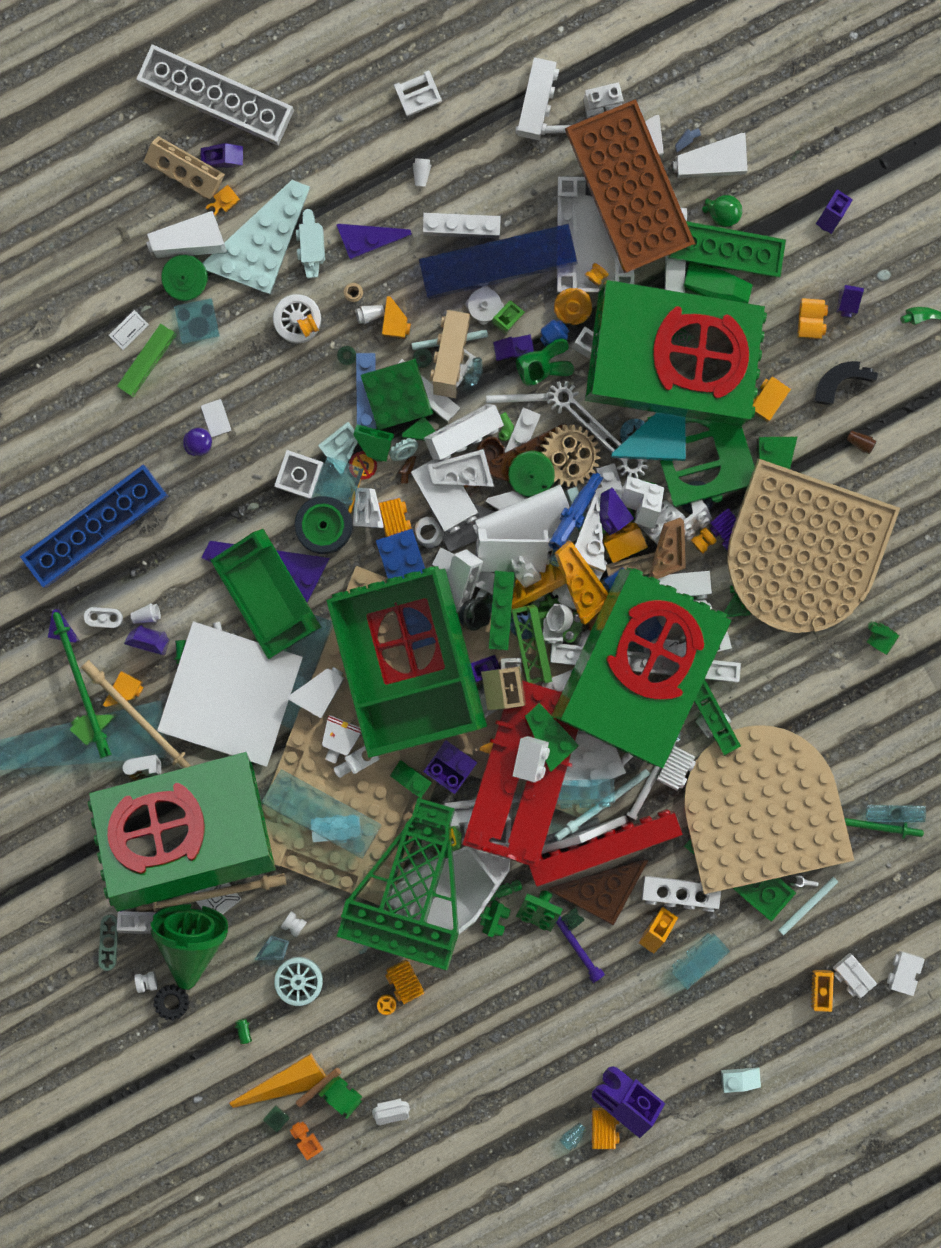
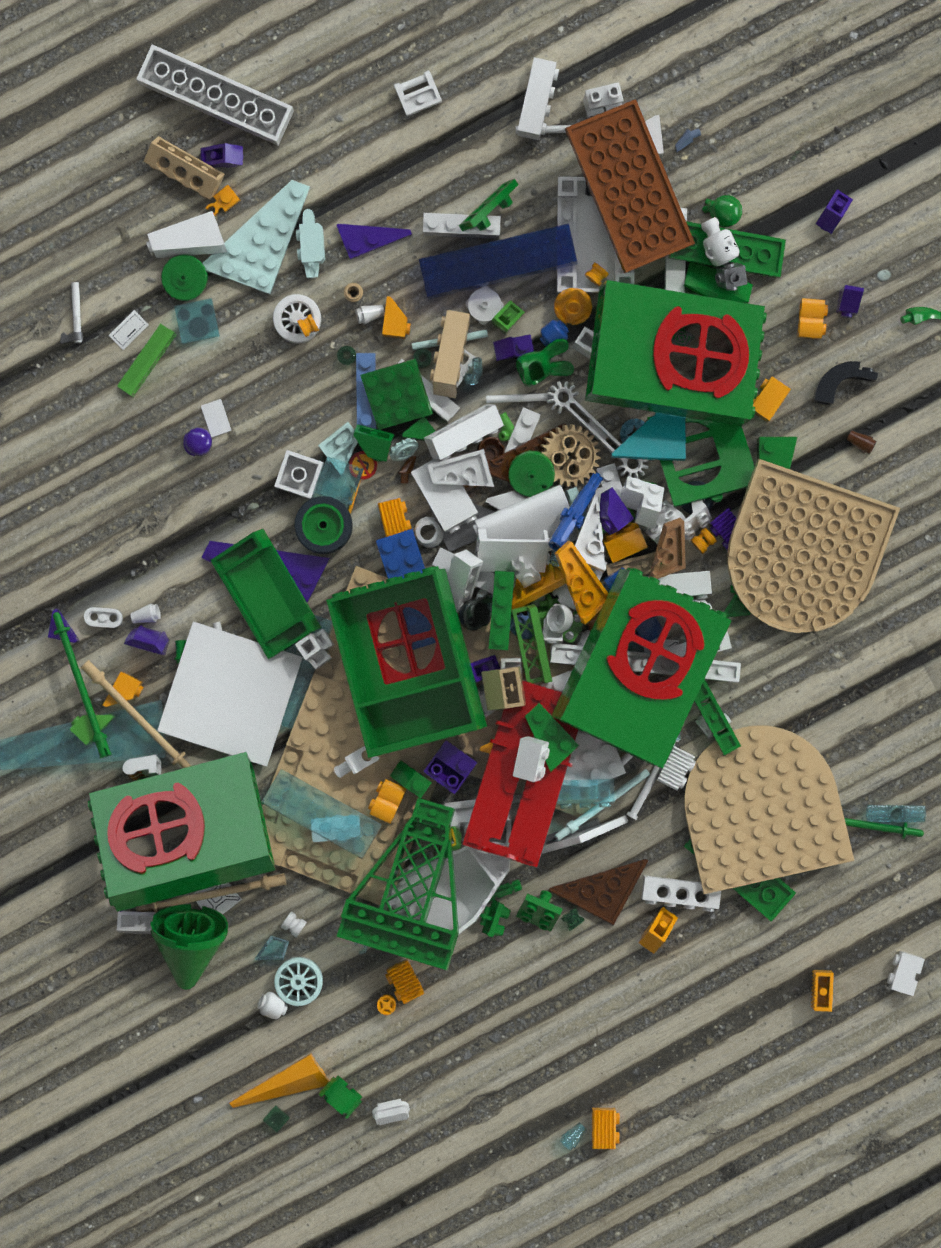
(77, 335): none -> white piece
(94, 526): blue brick -> none
(104, 927): sand green beam -> none
(146, 982): white wheel -> none
(161, 1008): black tyre -> none
(243, 1031): green pin -> none
(272, 1005): none -> white head
(309, 1144): orange plate -> none
(315, 648): none -> white brick
(318, 692): white slope -> none
(318, 1087): medium nougat bar -> none
(339, 737): white torso -> none
(367, 509): white wing -> none
(387, 801): none -> light orange brick
(421, 171): white cone -> none
(498, 197): none -> green hinge
(594, 972): dark purple piece -> none
(607, 847): red brick -> none
(628, 1101): dark purple brick -> none
(699, 960): clear light blue brick -> none
(715, 159): white slope -> none
(720, 244): none -> white piece
(731, 276): none -> flat silver brick
(740, 1079): light aqua slope -> none
(801, 881): white hand -> none
(808, 905): light aqua piece -> none
(854, 975): white brick -> none
(882, 637): green piece -> none

